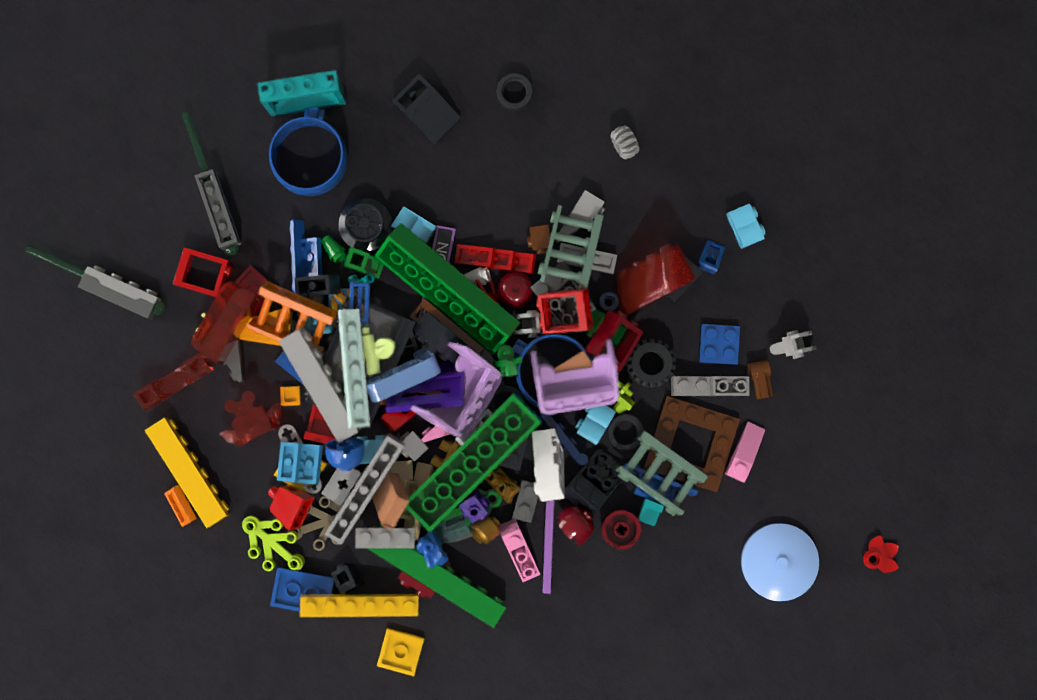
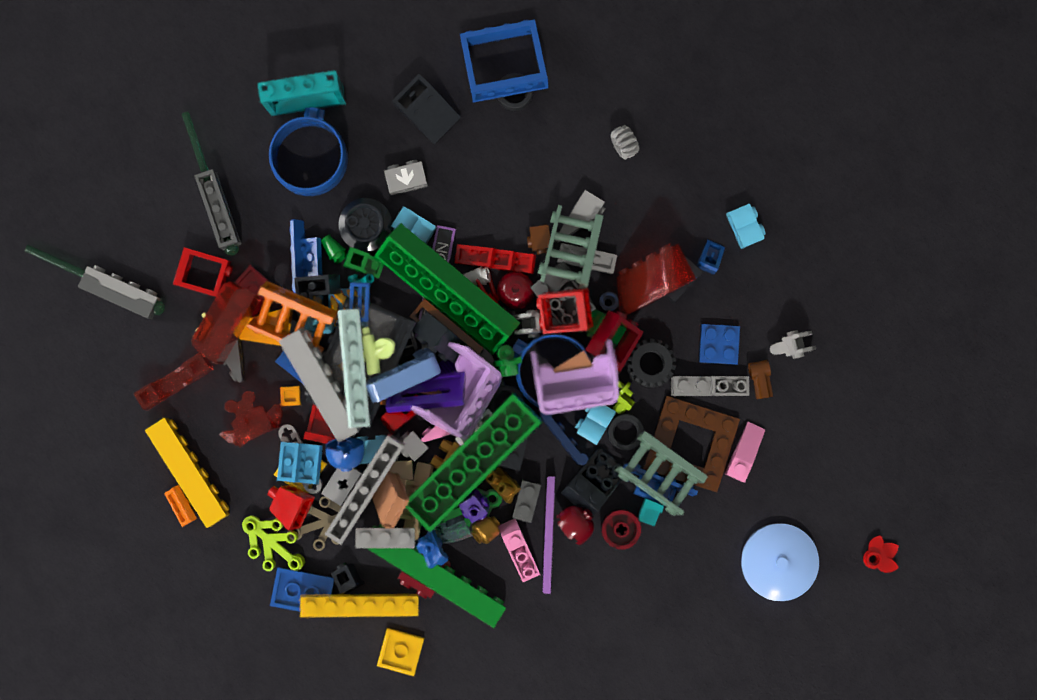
(405, 177): none -> light grey brick
(509, 86): none -> blue window
(548, 465): white wedge -> none

